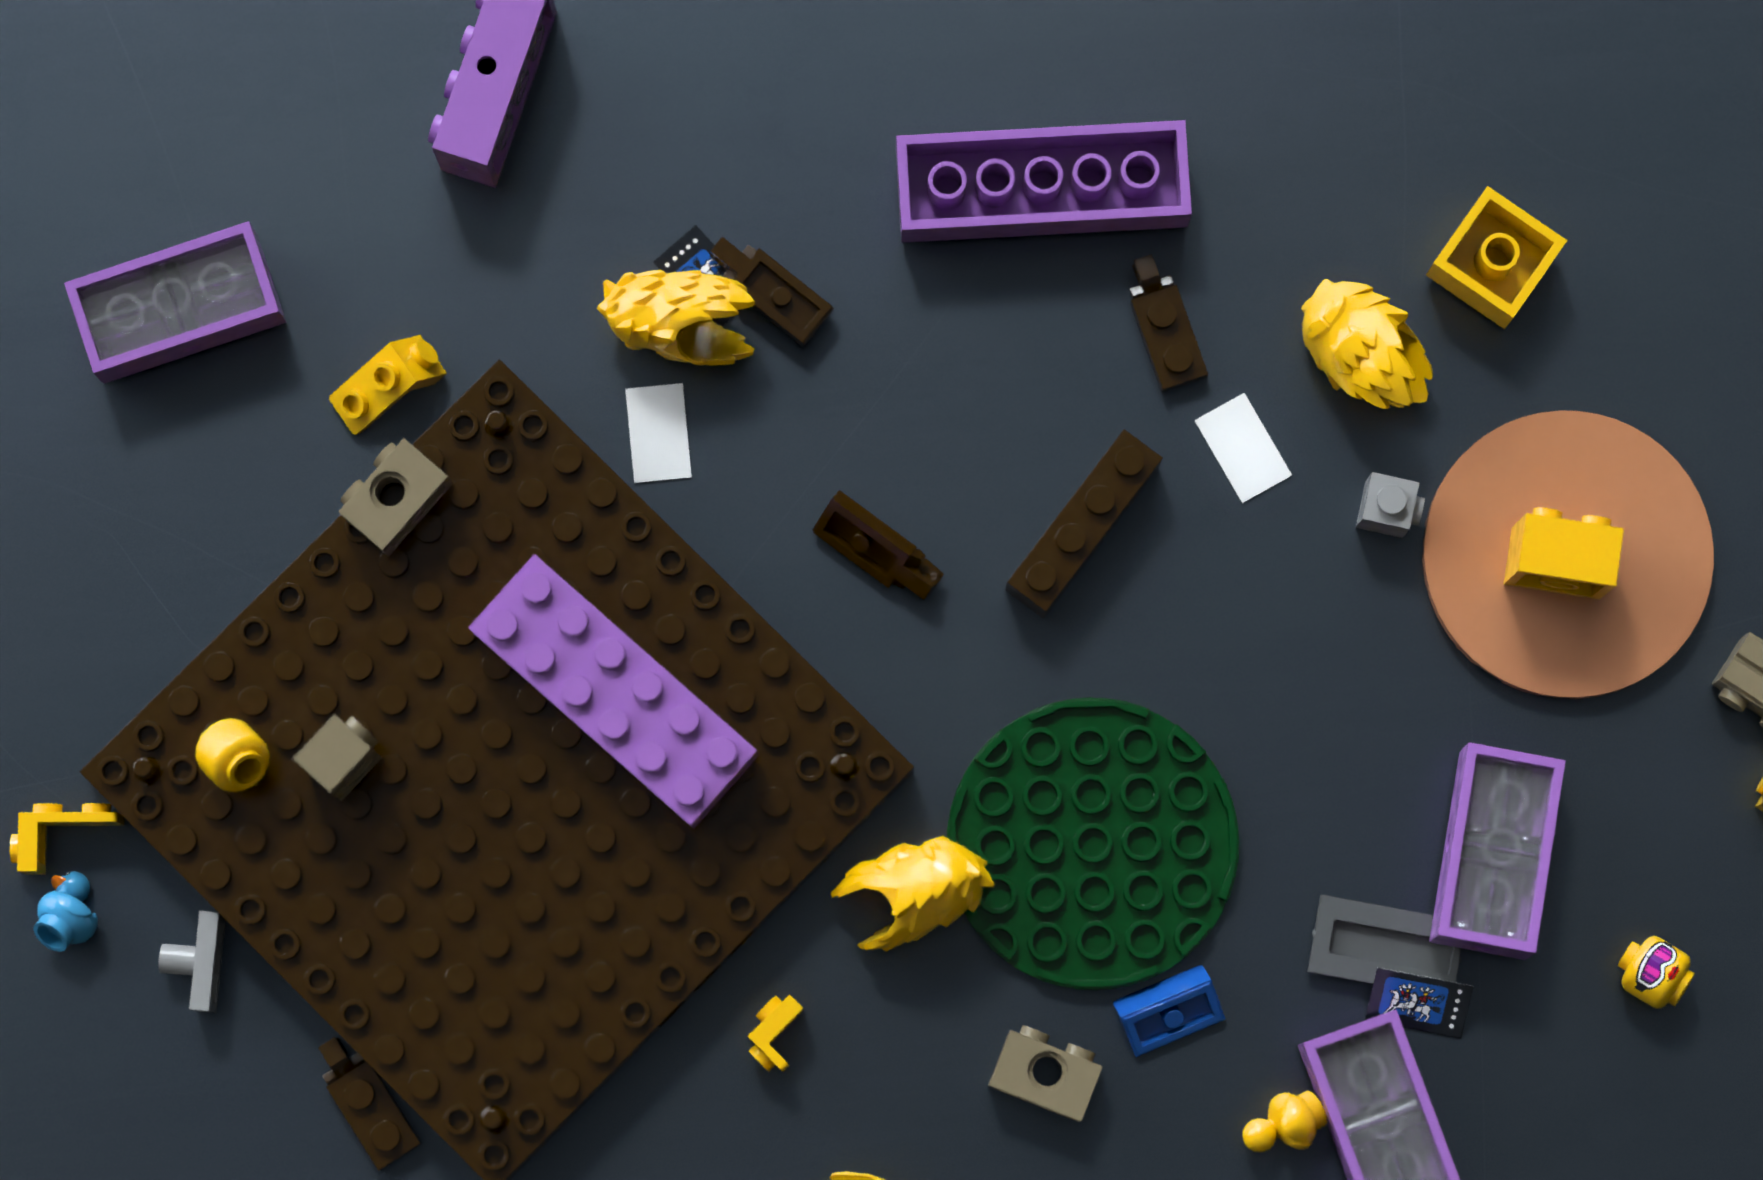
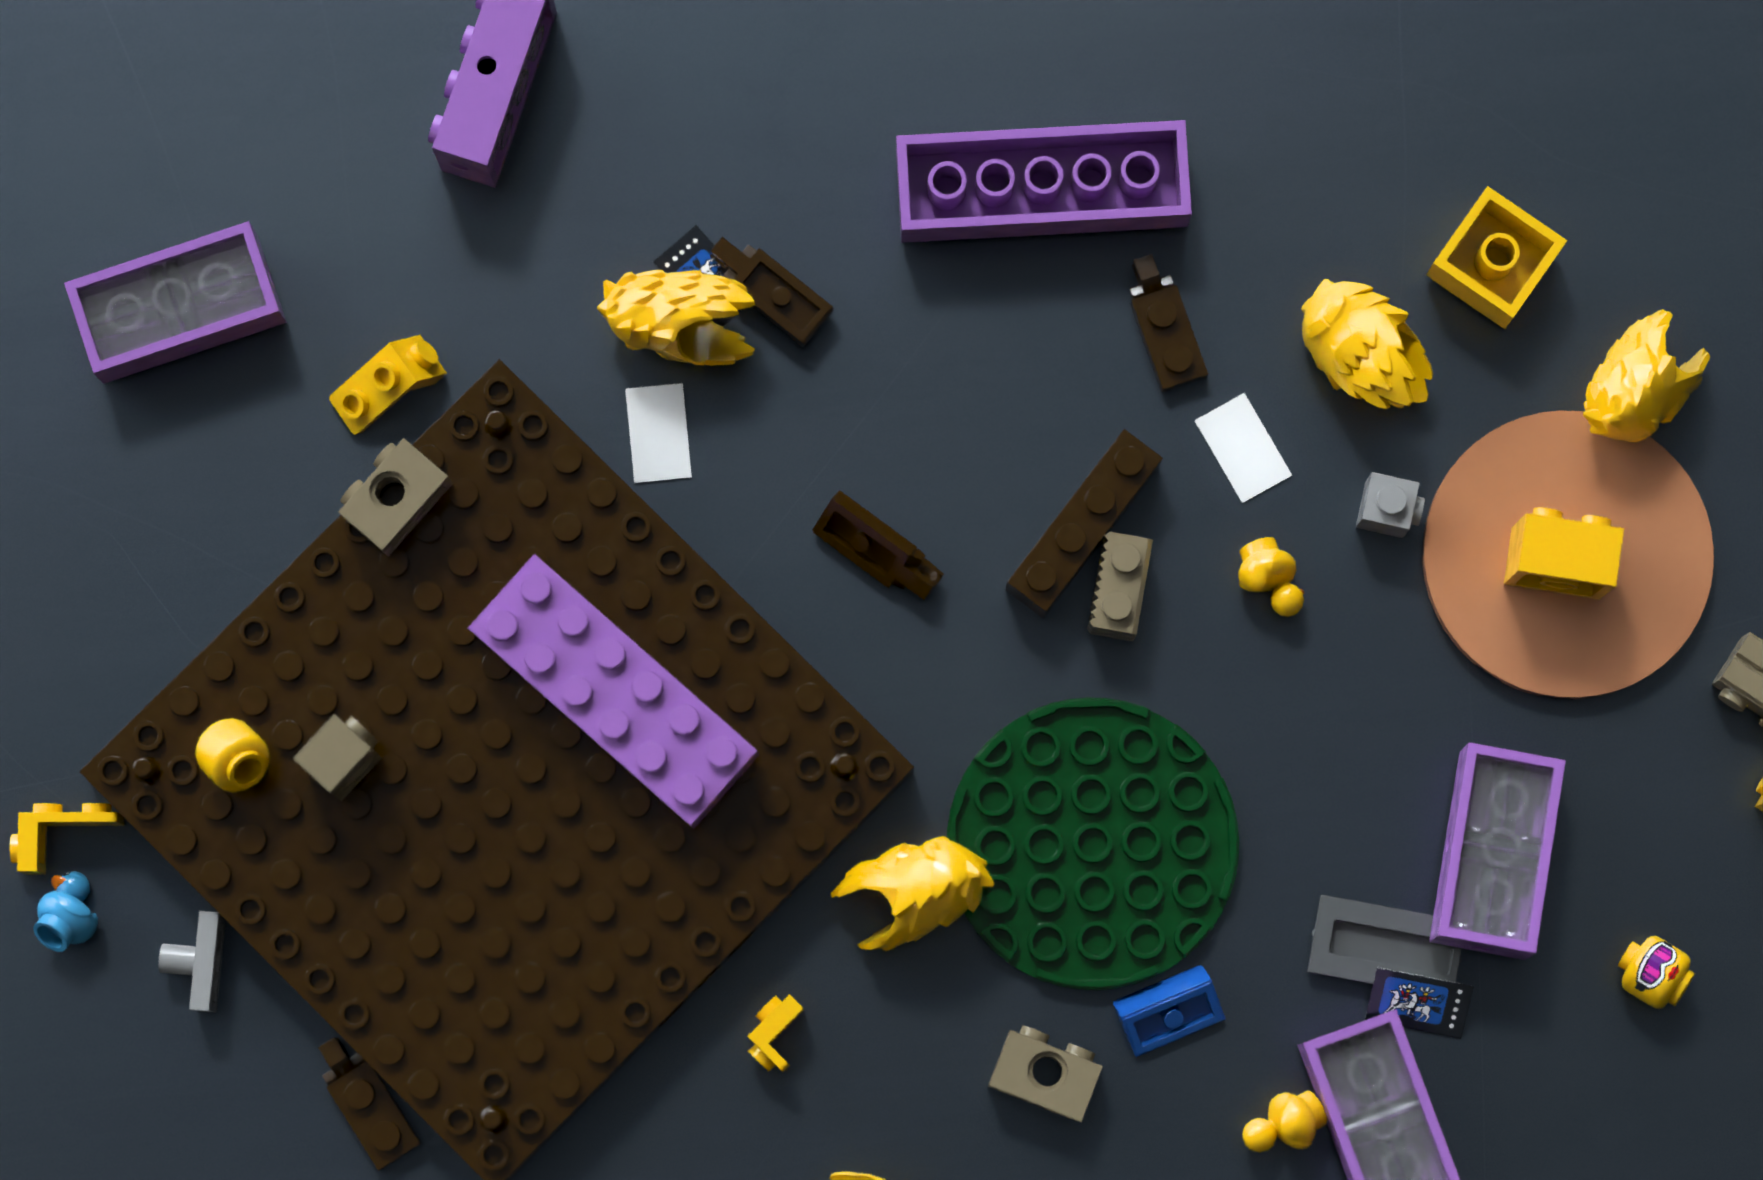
(1119, 586): none -> dark tan brick
(1271, 569): none -> yellow animal
(1640, 382): none -> yellow head

